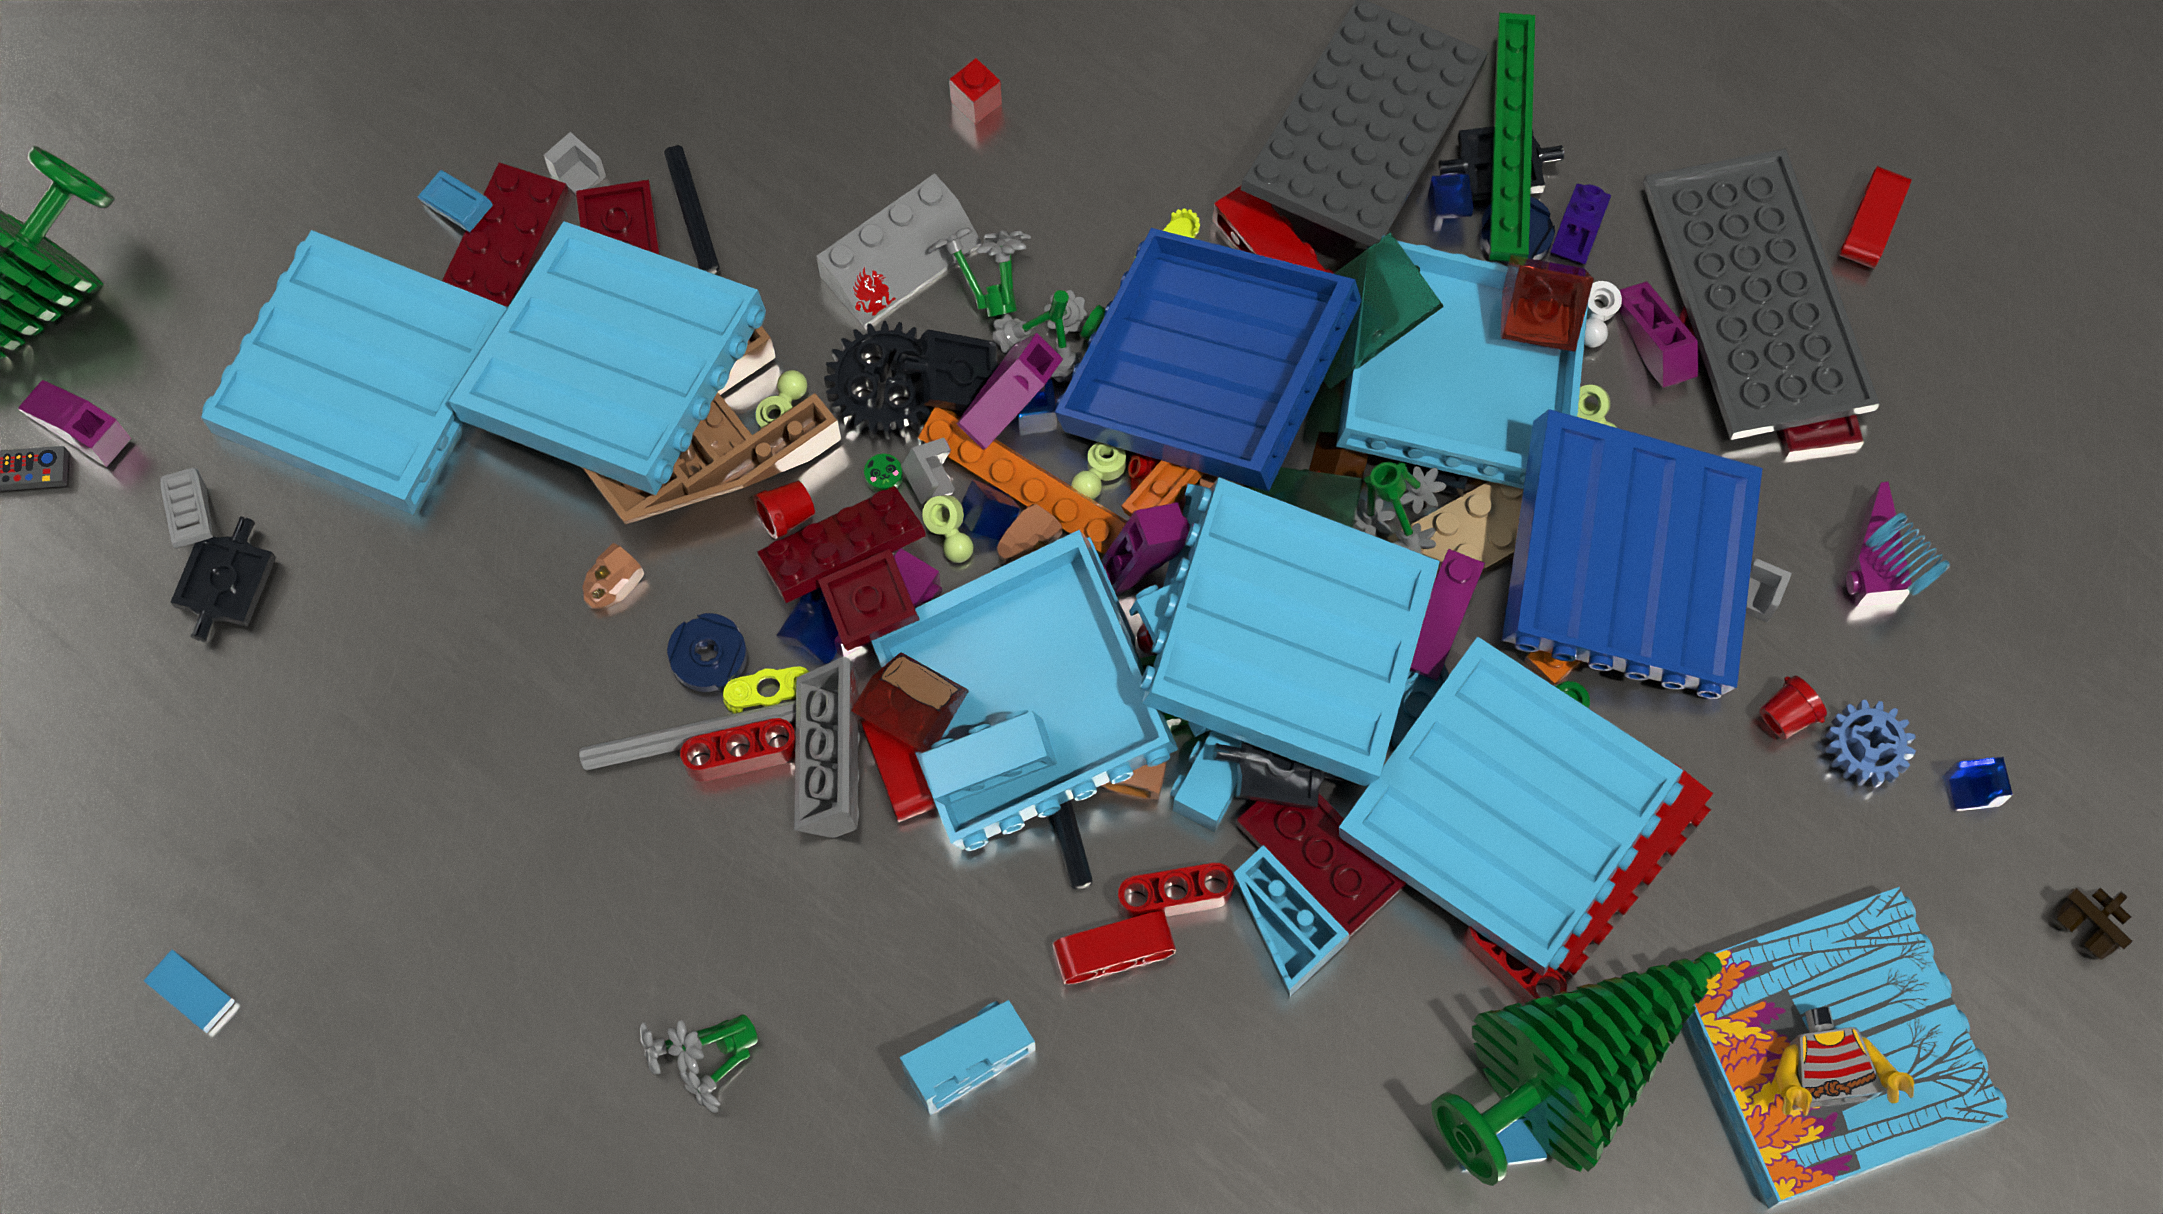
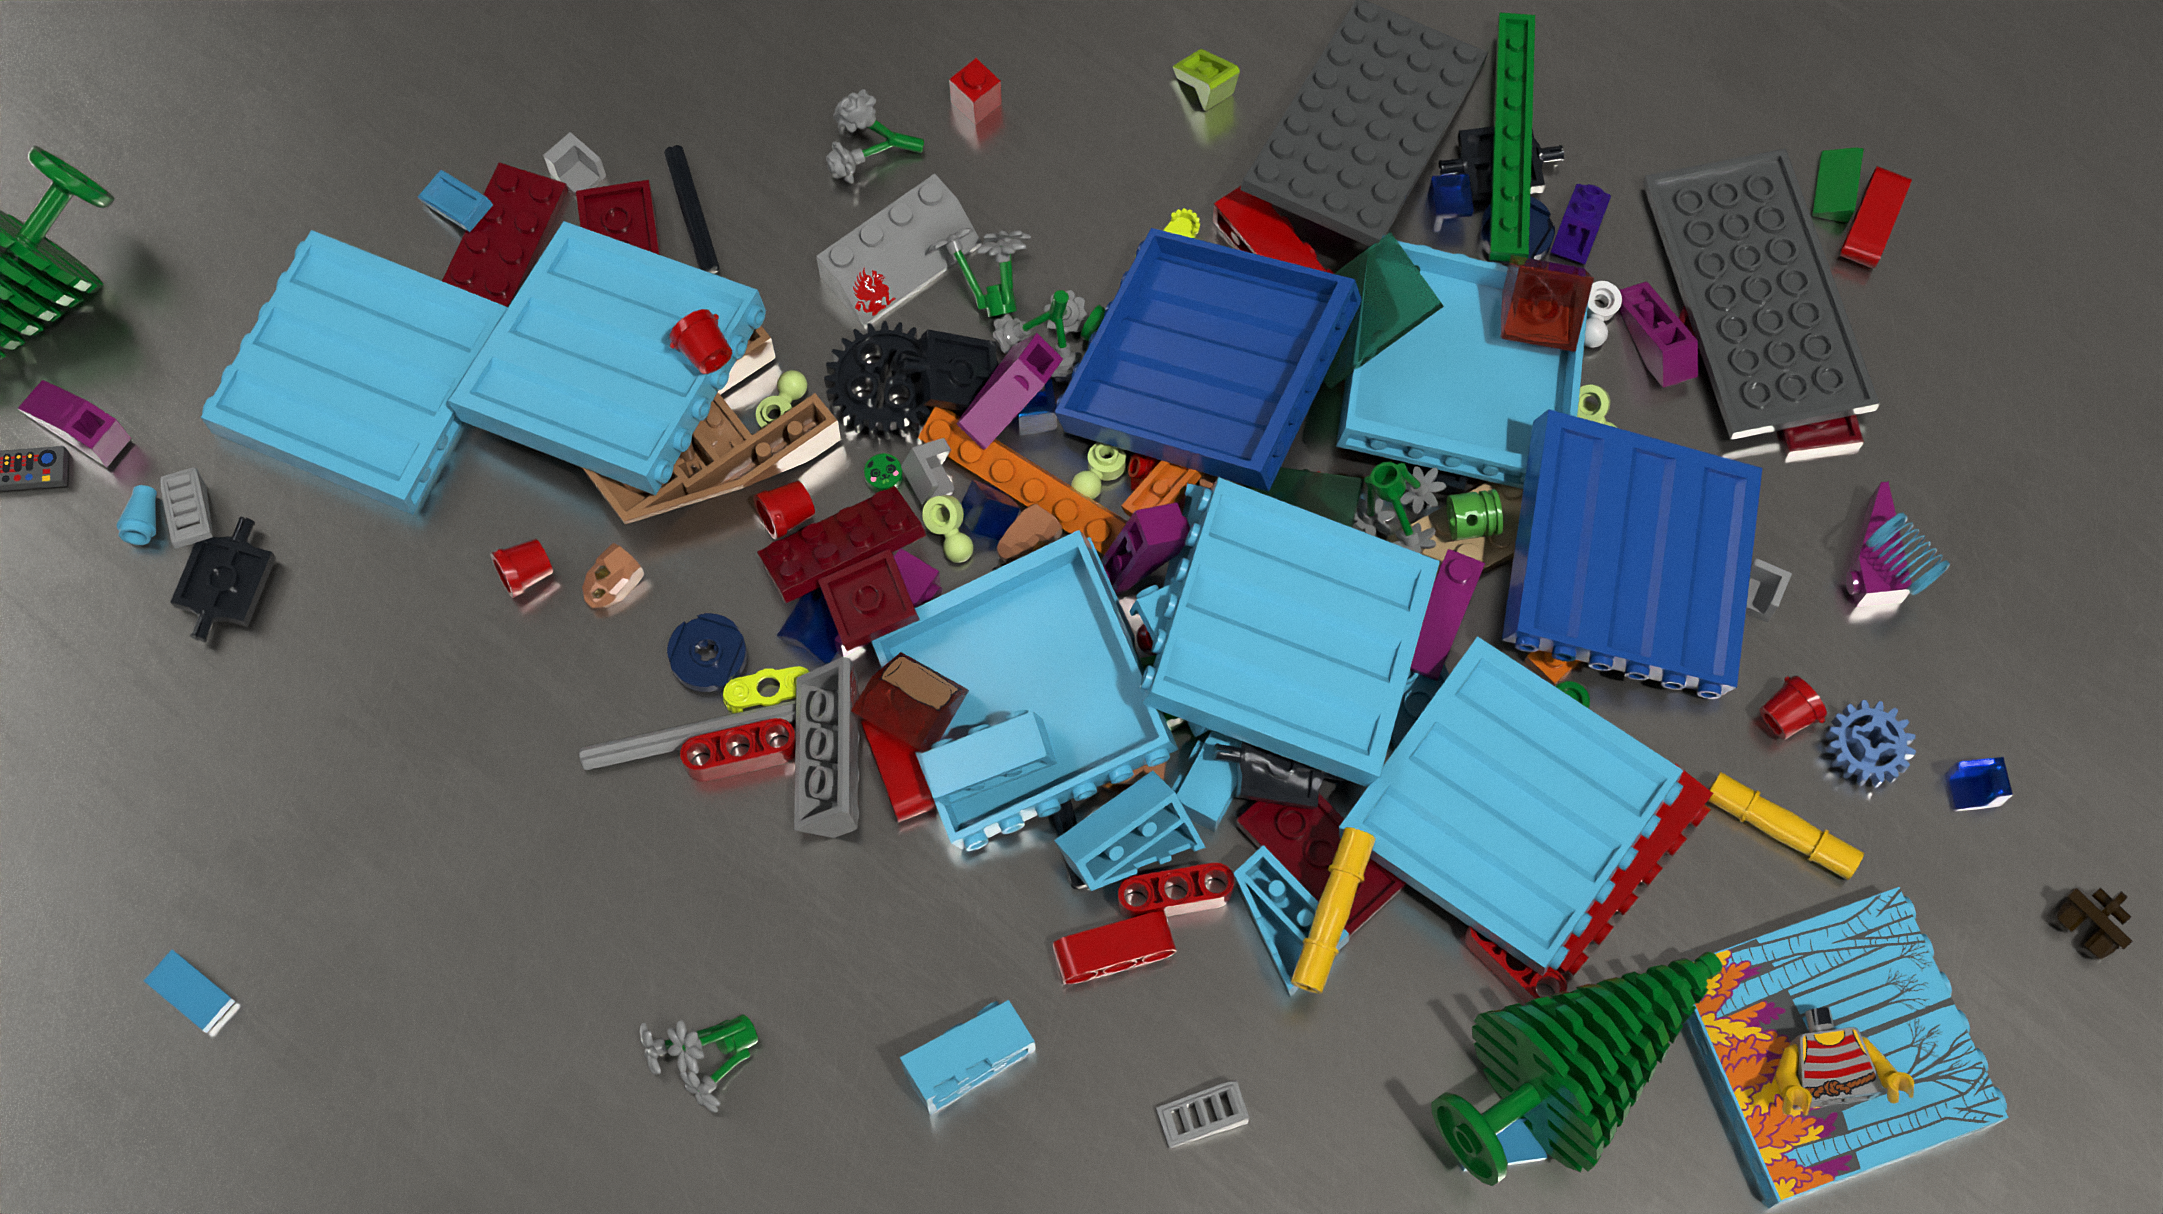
(139, 517): none -> medium azure cone
(521, 566): none -> red piece
(701, 341): none -> red piece
(858, 112): none -> light grey plant
(1128, 833): none -> medium azure wedge
(1210, 75): none -> lime slope
(1213, 1094): none -> light grey slope
(1333, 910): none -> yellow piece
(1336, 460): reddish brown panel -> none
(1474, 514): none -> bright green piece
(1785, 826): none -> yellow piece
(1837, 184): none -> green slope

